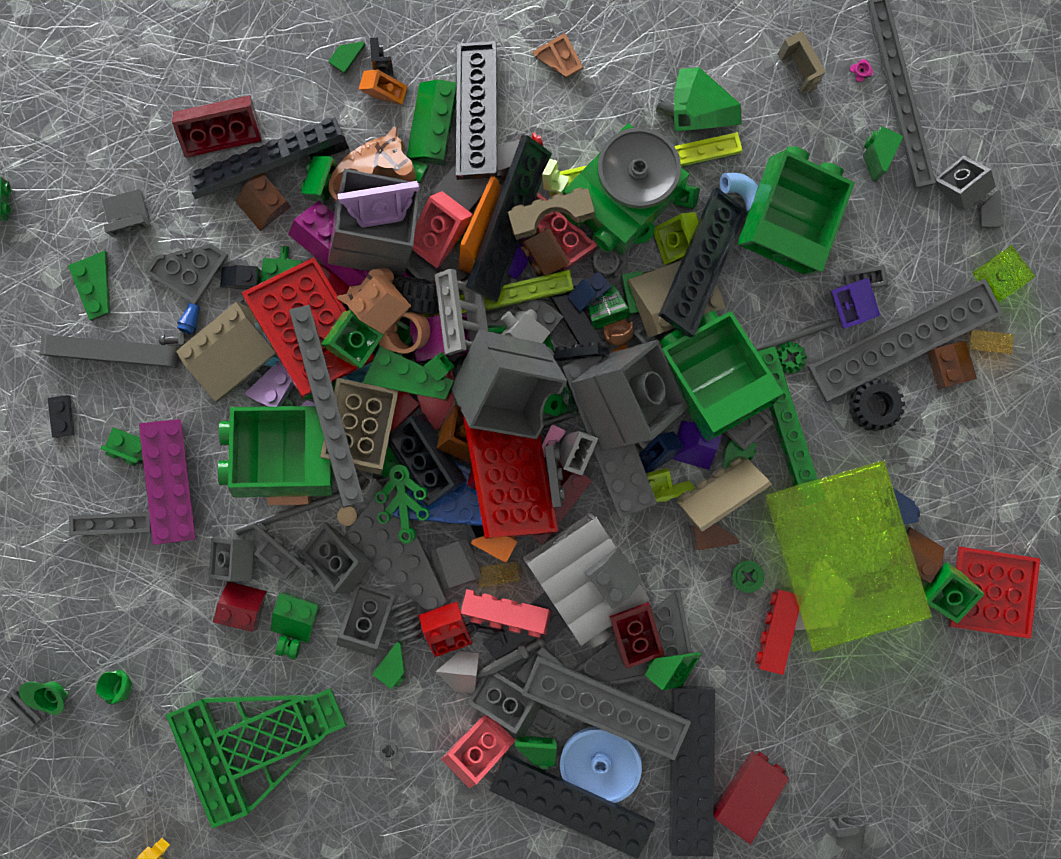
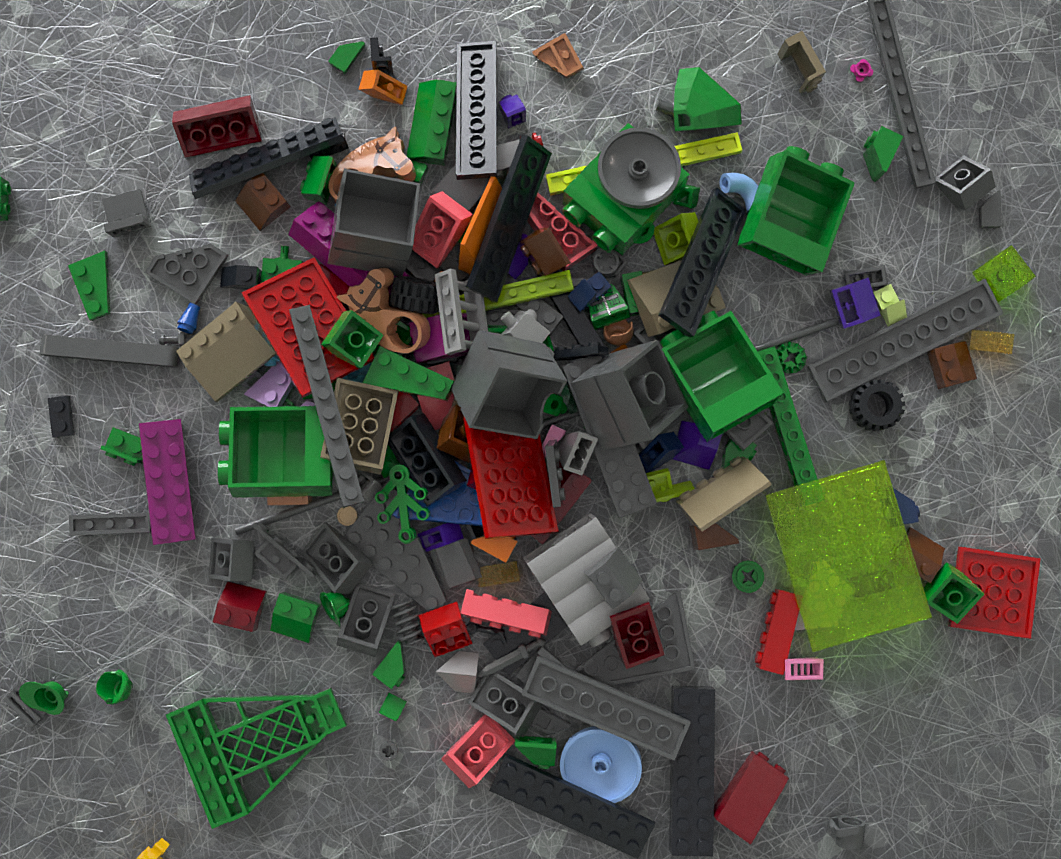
(288, 647): green wheel -> none
(334, 605): none -> green piece
(379, 204): lavender wing -> none
(379, 304): nougat slope -> none
(392, 706): none -> green slope
(439, 366): green slope -> none
(440, 536): none -> dark purple slope
(512, 110): none -> dark purple slope
(526, 219): dark tan arch -> none
(552, 179): yellowish green bracket -> none
(672, 670): green slope -> none
(817, 669): none -> bright pink slope
(889, 305): none -> yellowish green slope

